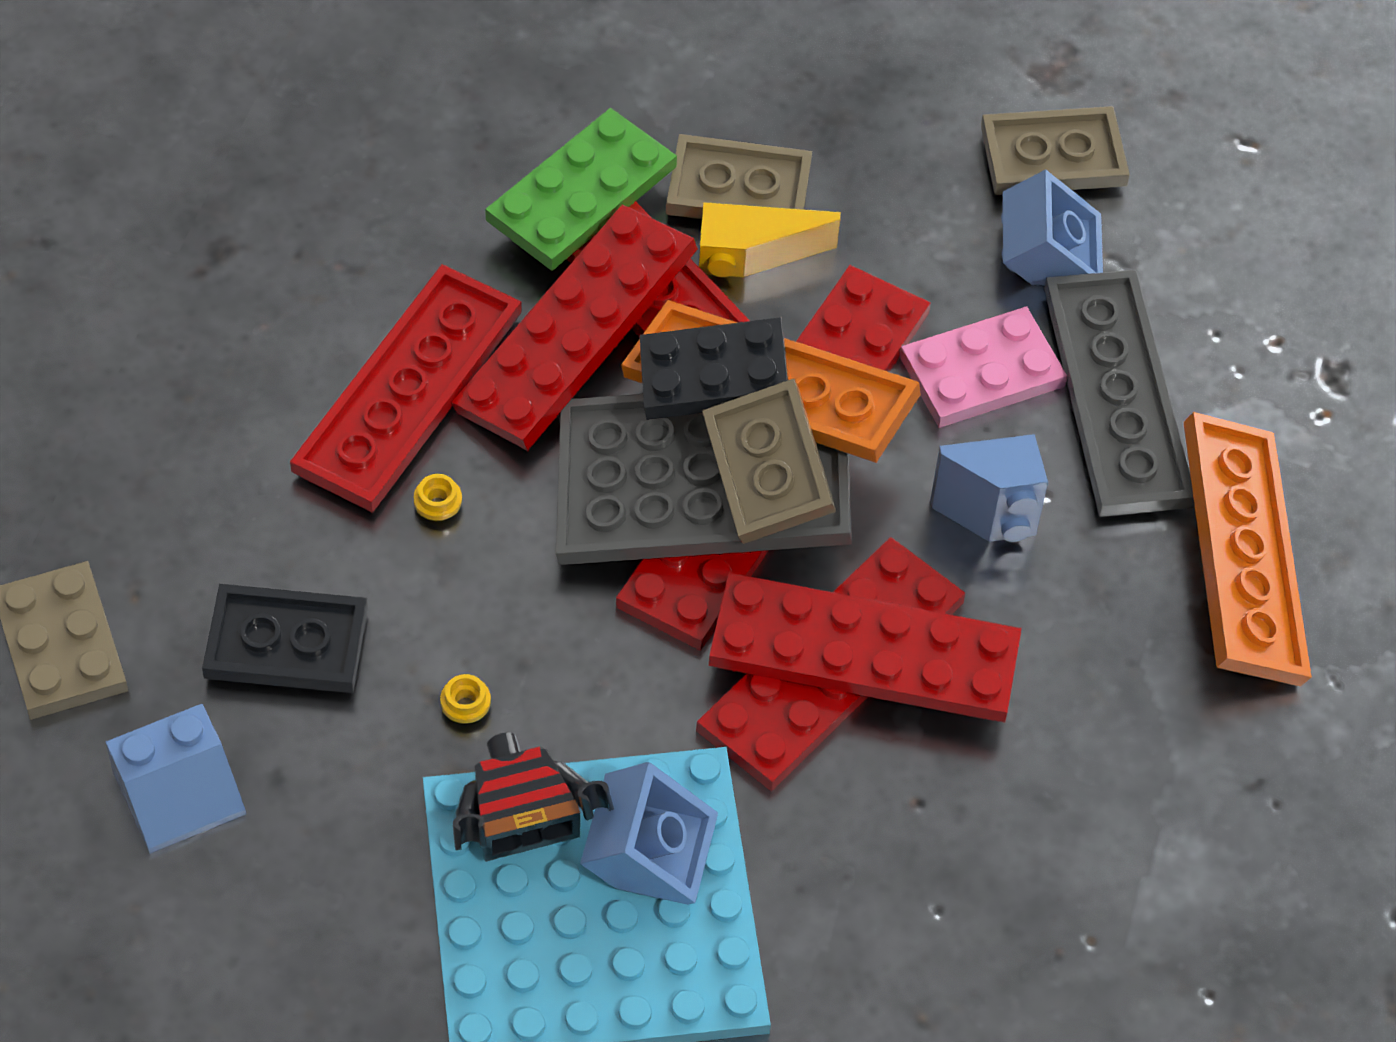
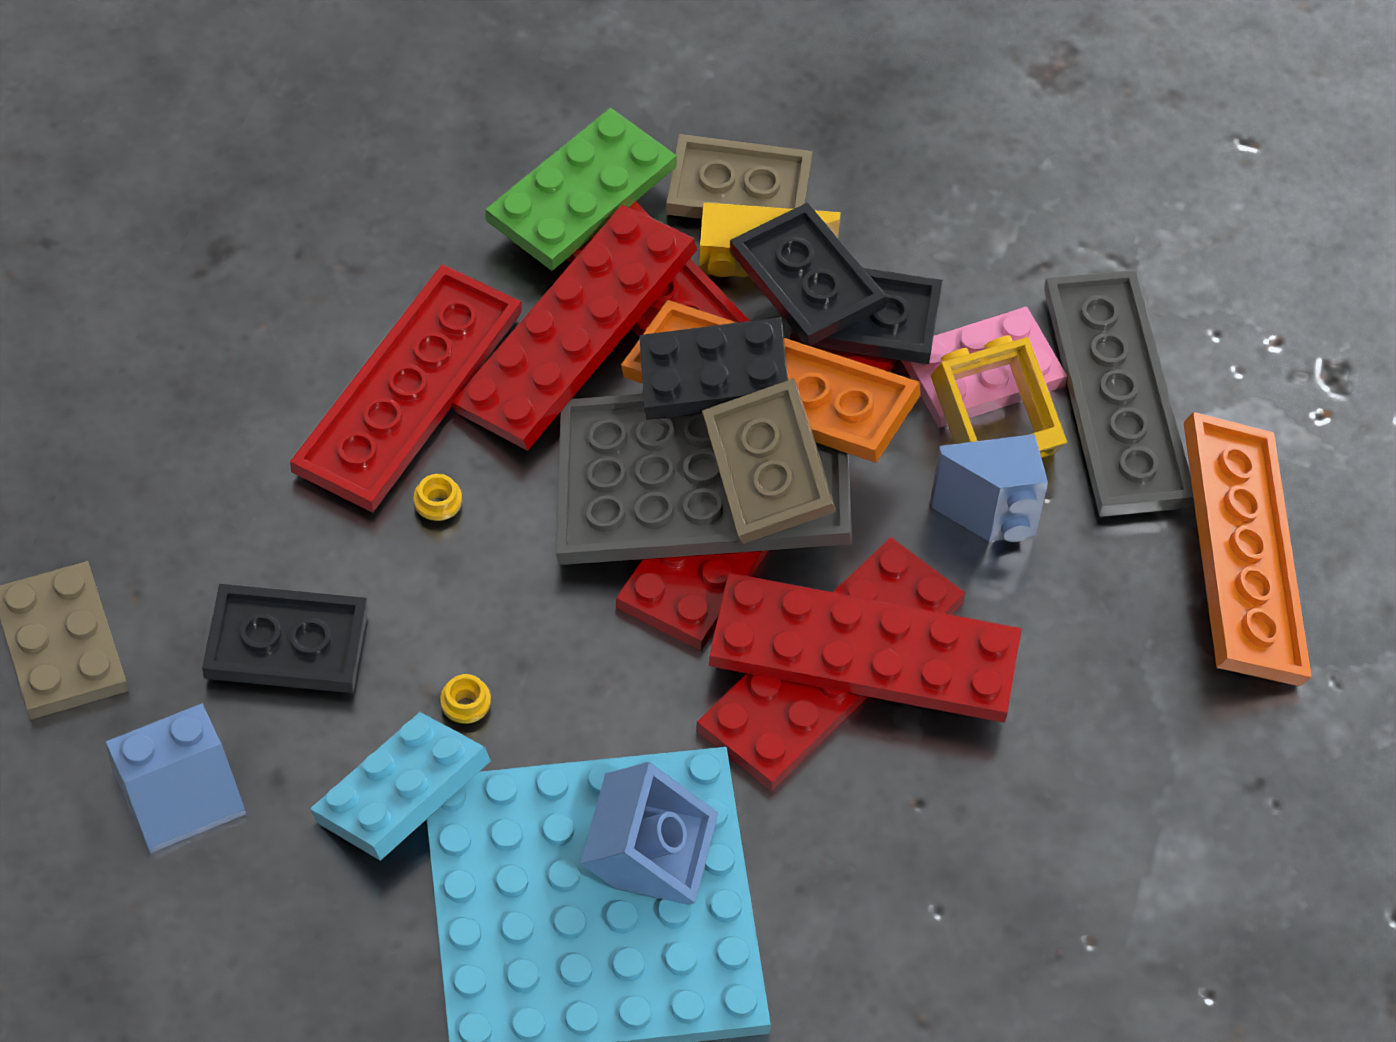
(400, 785): none -> medium azure plate
(523, 801): torso -> none
(807, 274): none -> black plate
(899, 330): none -> black plate
(1029, 380): none -> yellow window
(1049, 230): medium blue slope -> none
(1072, 144): dark tan plate -> none

